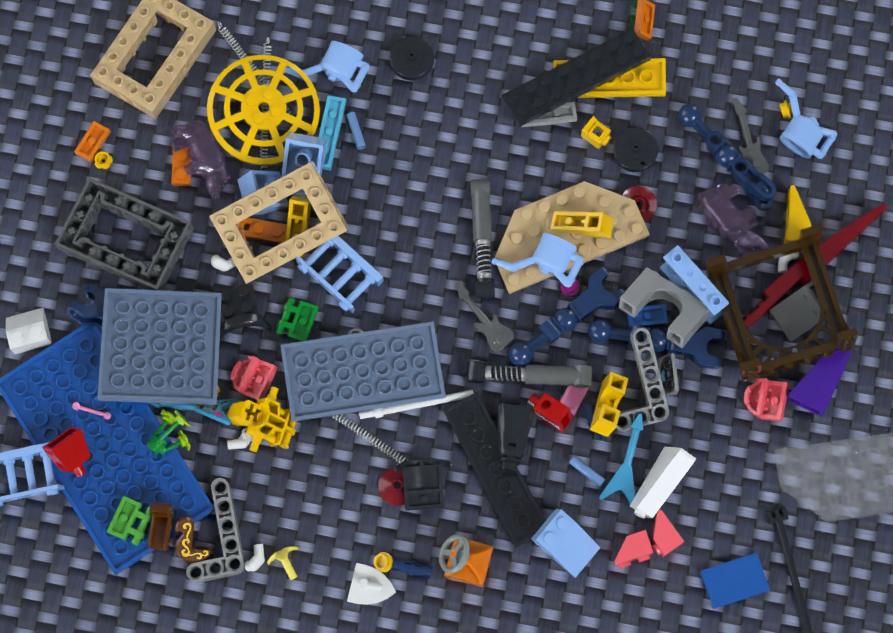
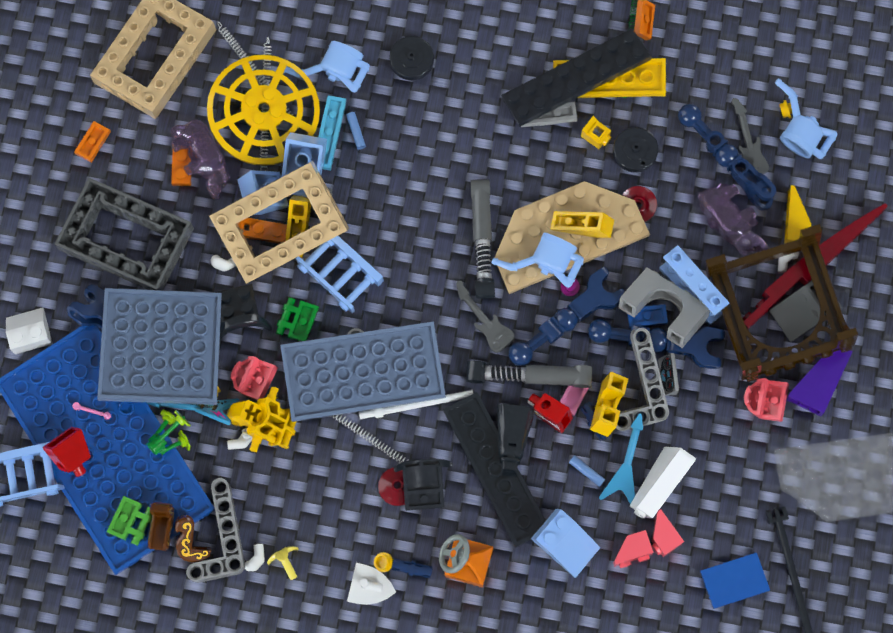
(98, 160): yellow plate -> none

